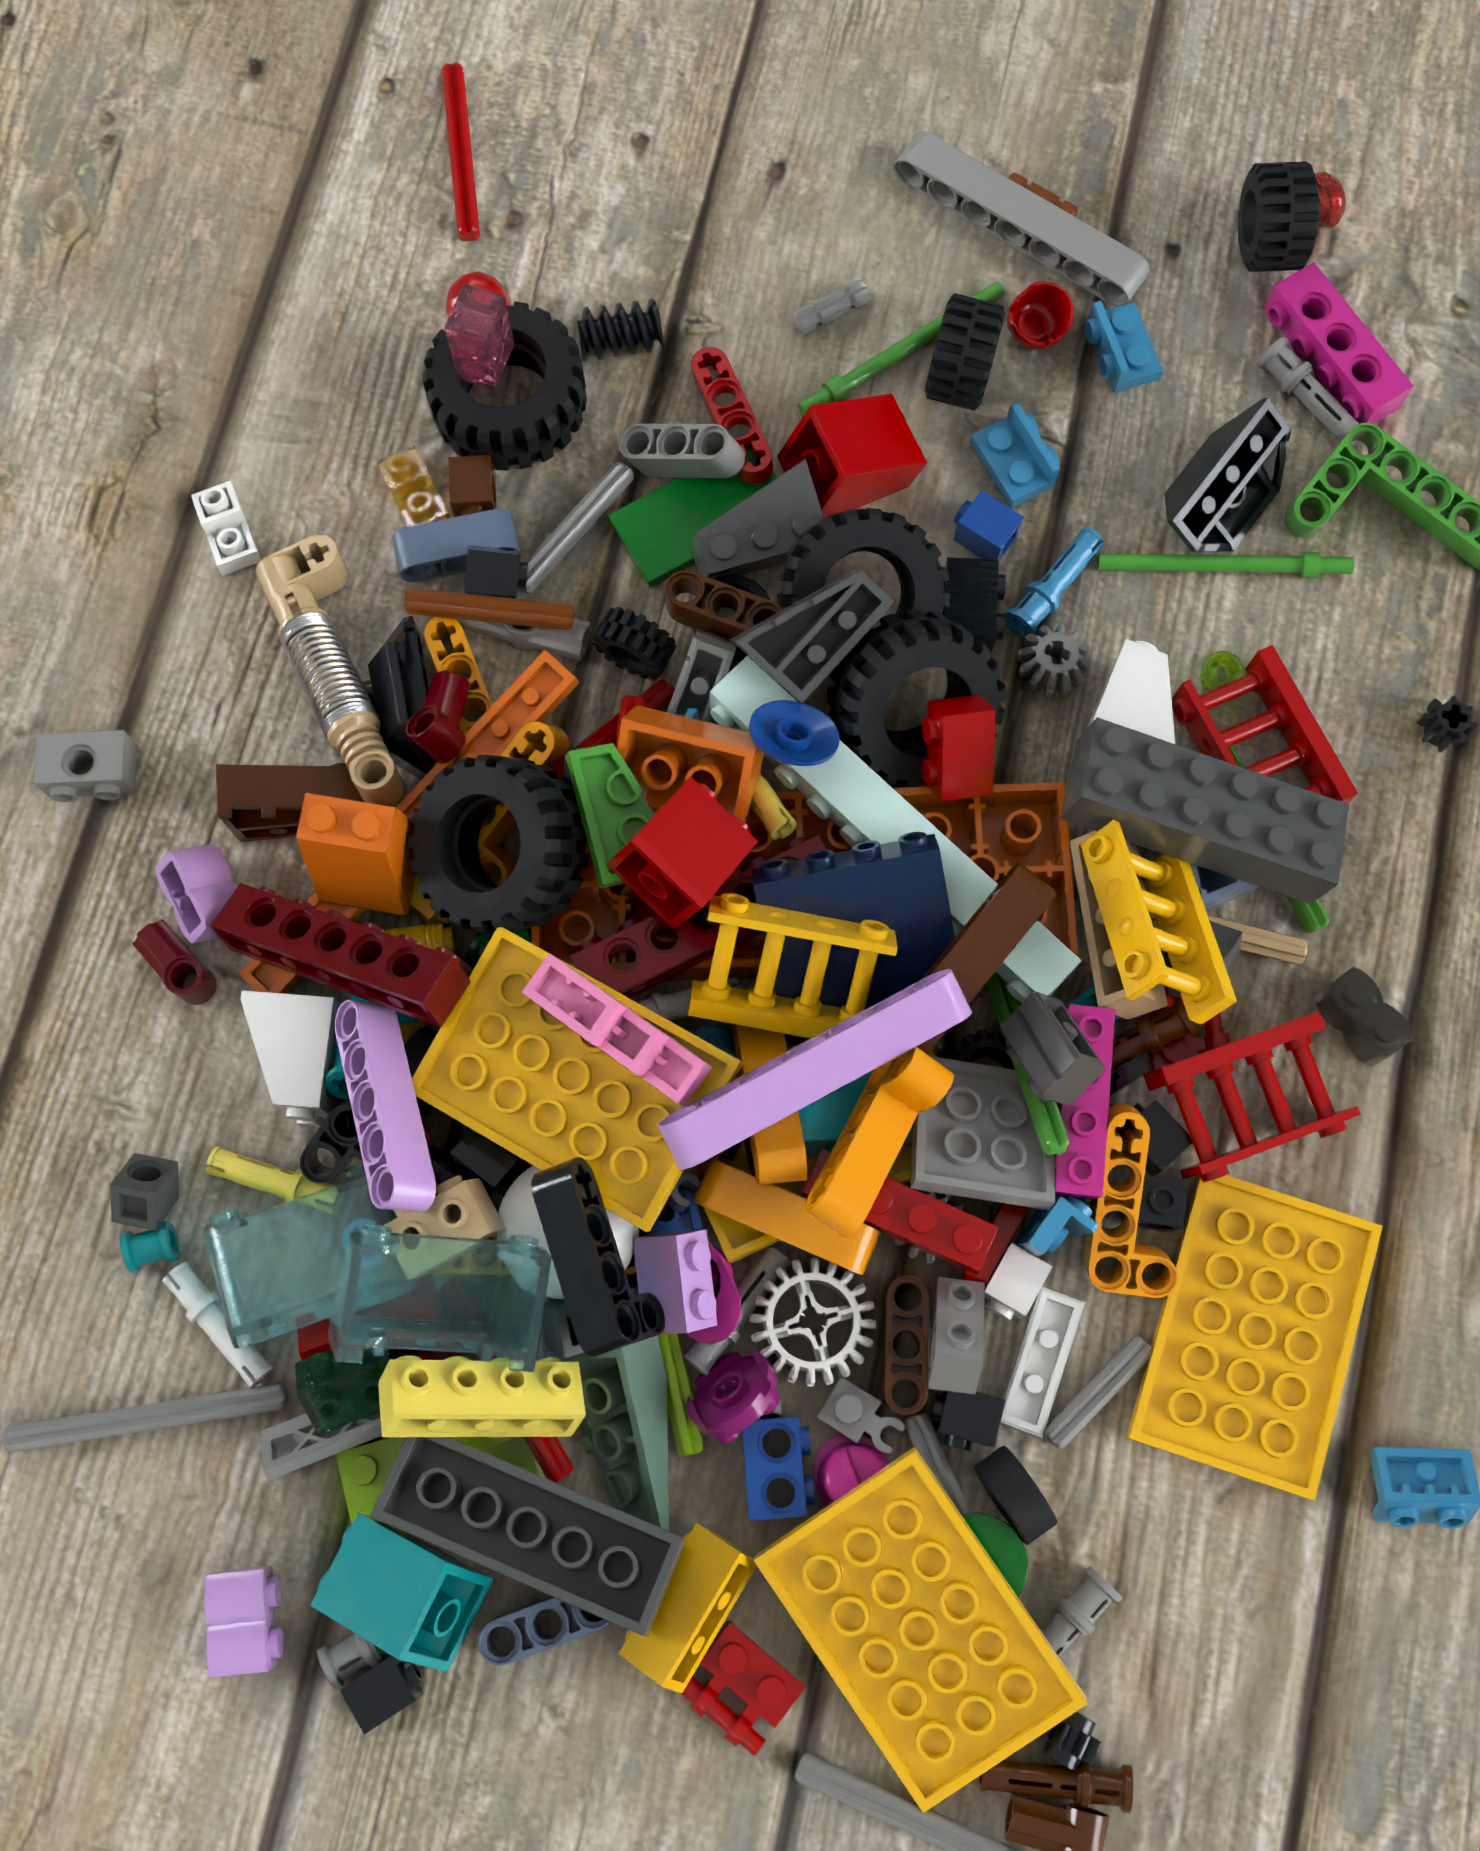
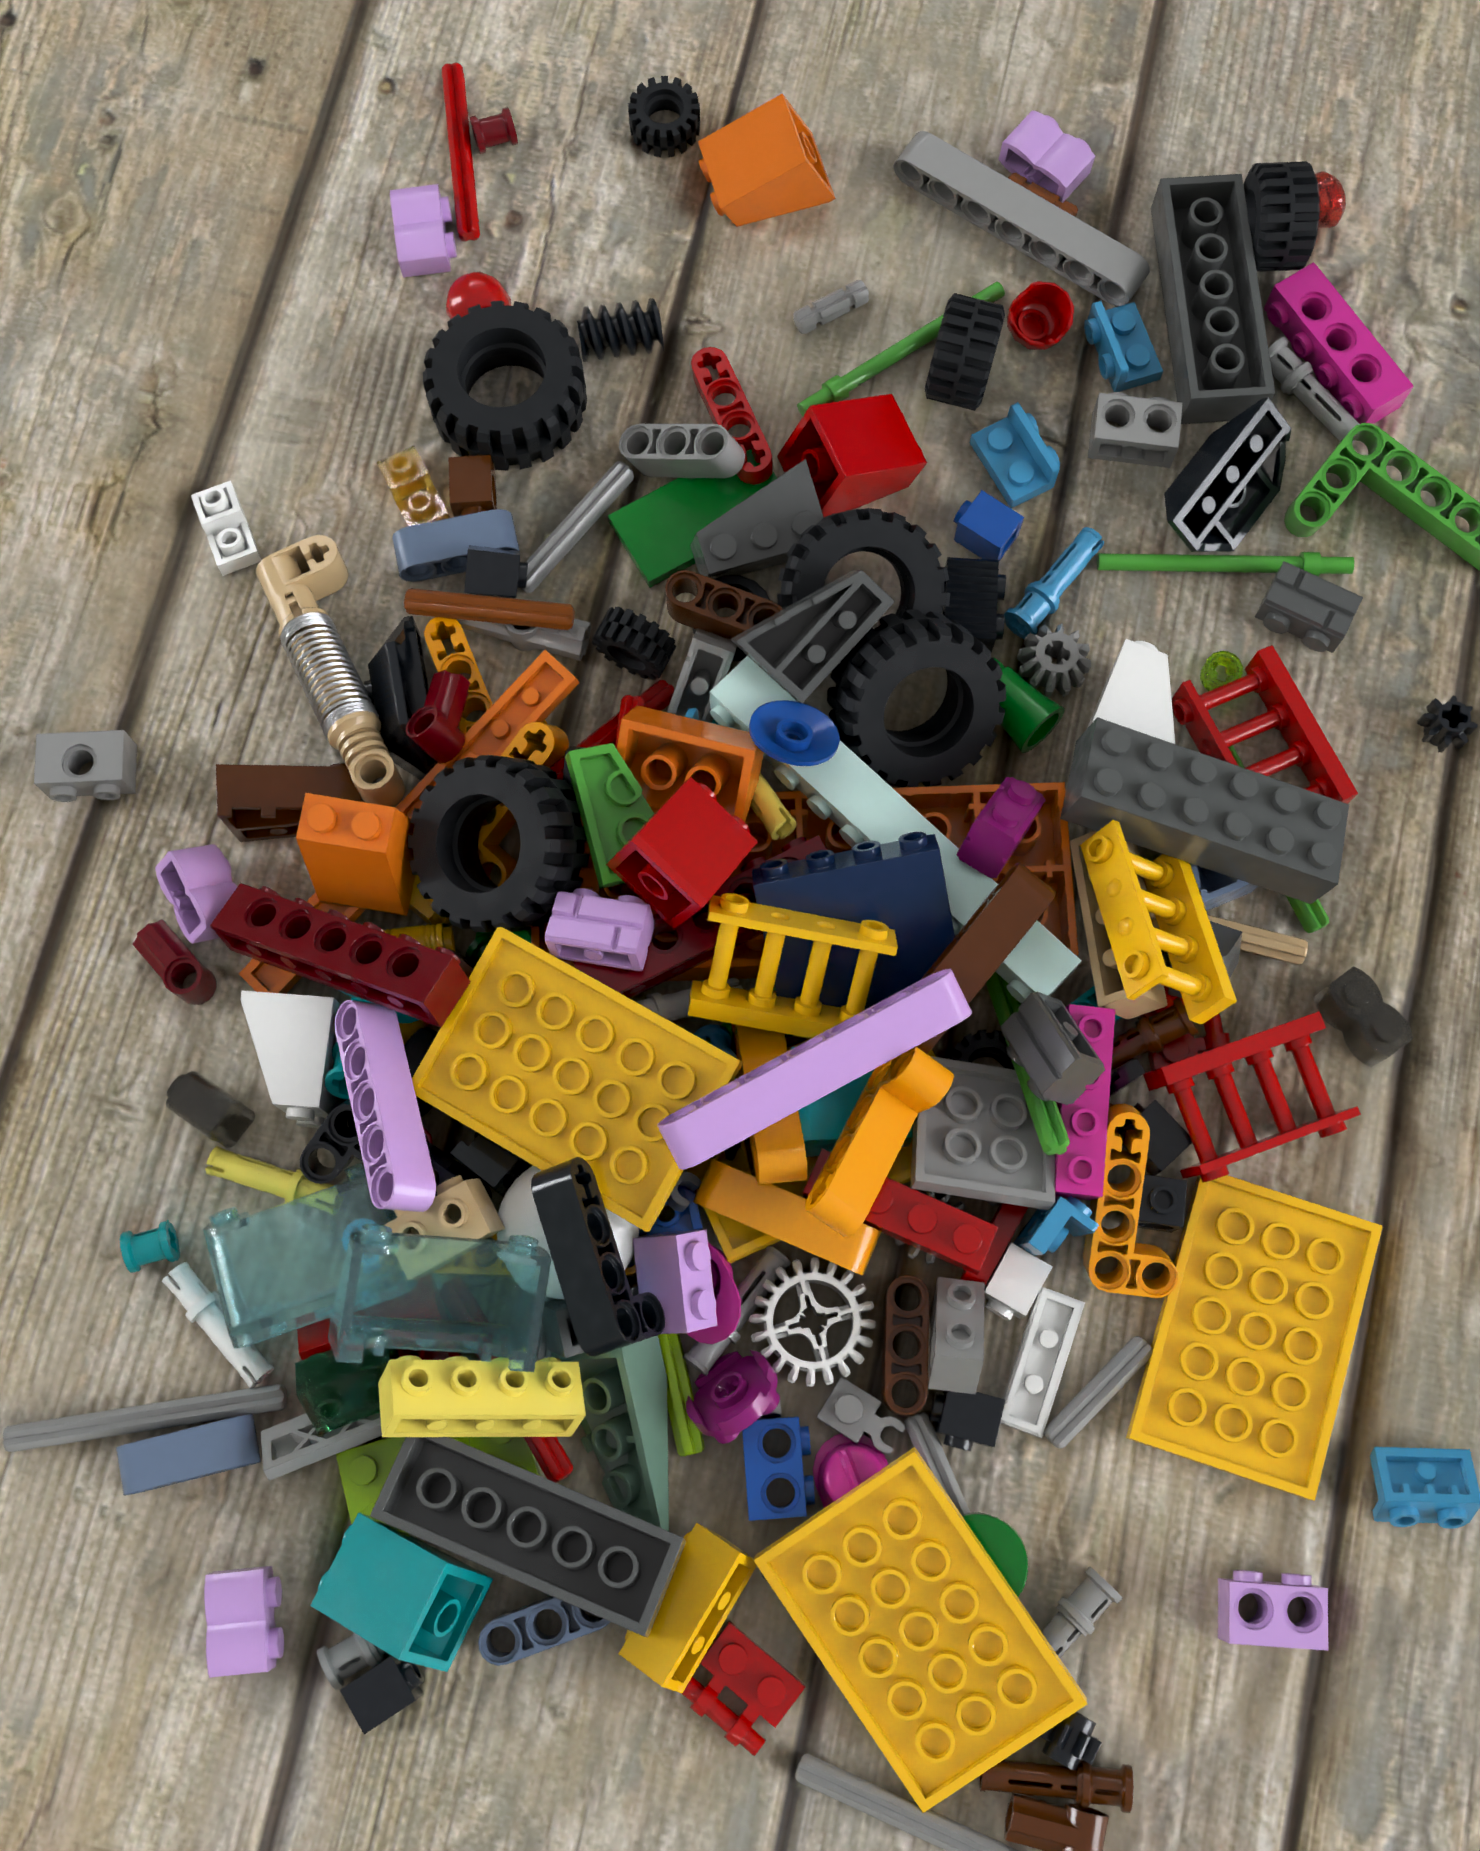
(144, 1191): dark grey brick -> none
(188, 1454): none -> sand blue beam
(209, 1108): none -> clear smoke brick
(421, 230): none -> lavender brick
(479, 335): clear pink brick -> none
(494, 130): none -> dark red bush
(600, 929): none -> lavender brick
(617, 1030): bright pink slope -> none
(664, 135): none -> black tyre
(764, 165): none -> orange slope
(959, 747): red brick -> none
(1001, 827): none -> magenta brick
(1015, 1494): black tyre -> none
(1028, 713): none -> green plant
(1047, 155): none -> lavender brick
(1134, 439): none -> light grey brick
(1211, 297): none -> dark grey brick
(1271, 1622): none -> lavender brick
(1308, 608): none -> dark grey brick

